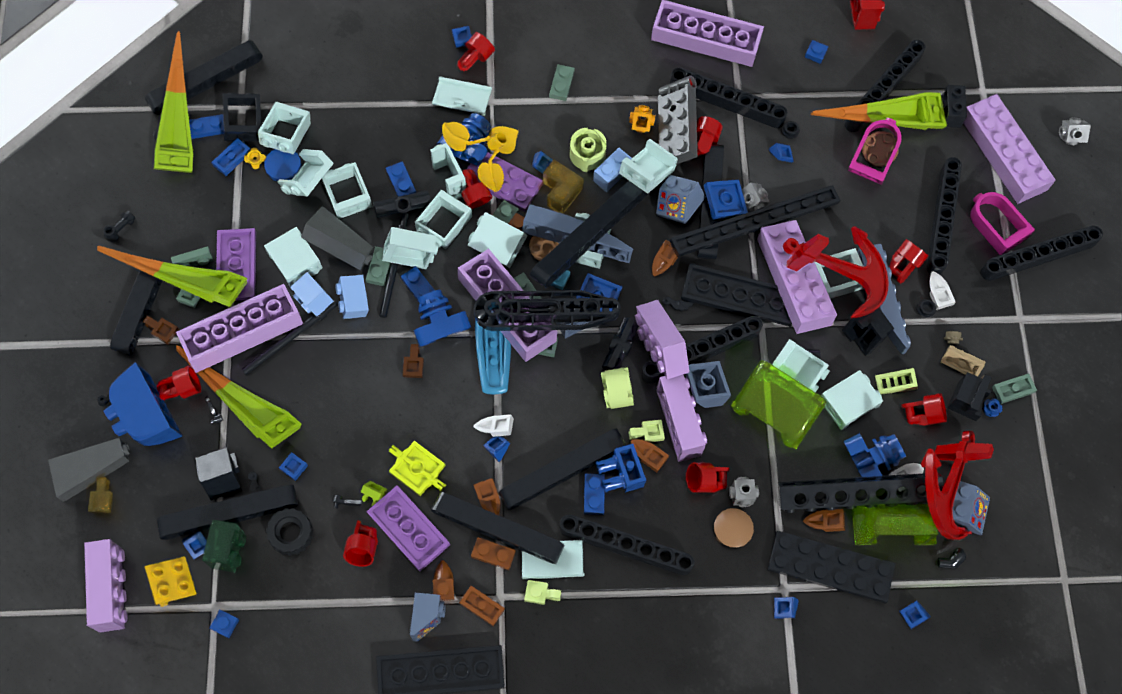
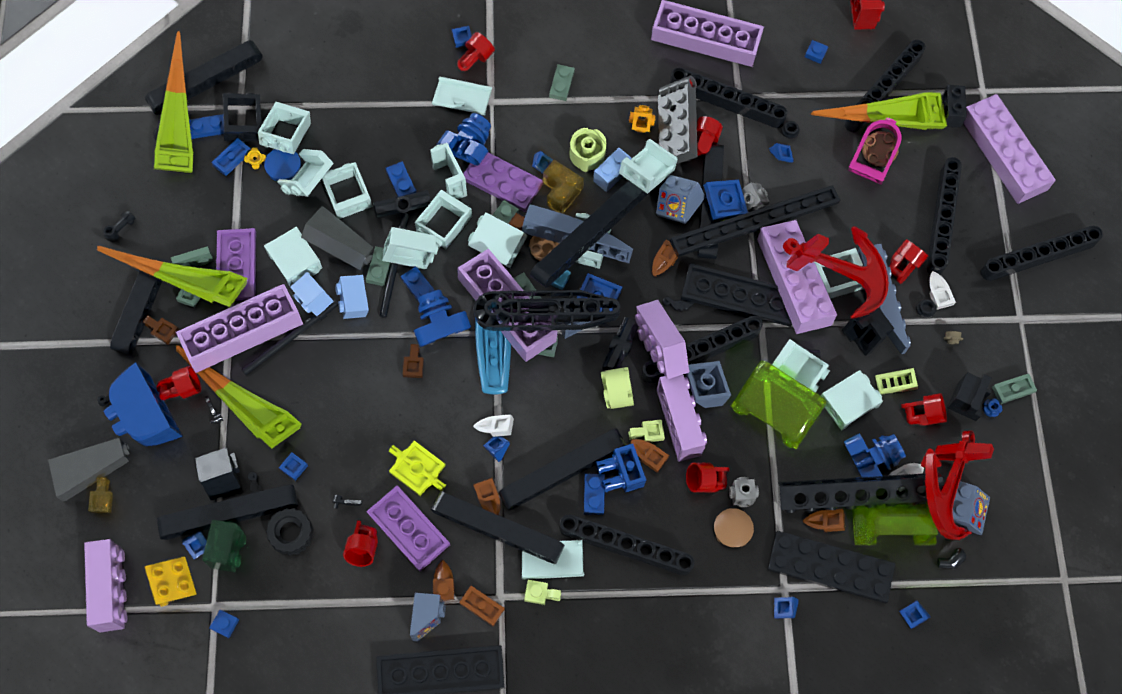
(374, 491): lime tile -> none
(476, 192): red piece -> none
(493, 553): dark orange plate -> none
(499, 140): yellow plant -> none
(962, 361): tan plate -> none
(1013, 215): dark pink window -> none
(1074, 131): light grey brick -> none

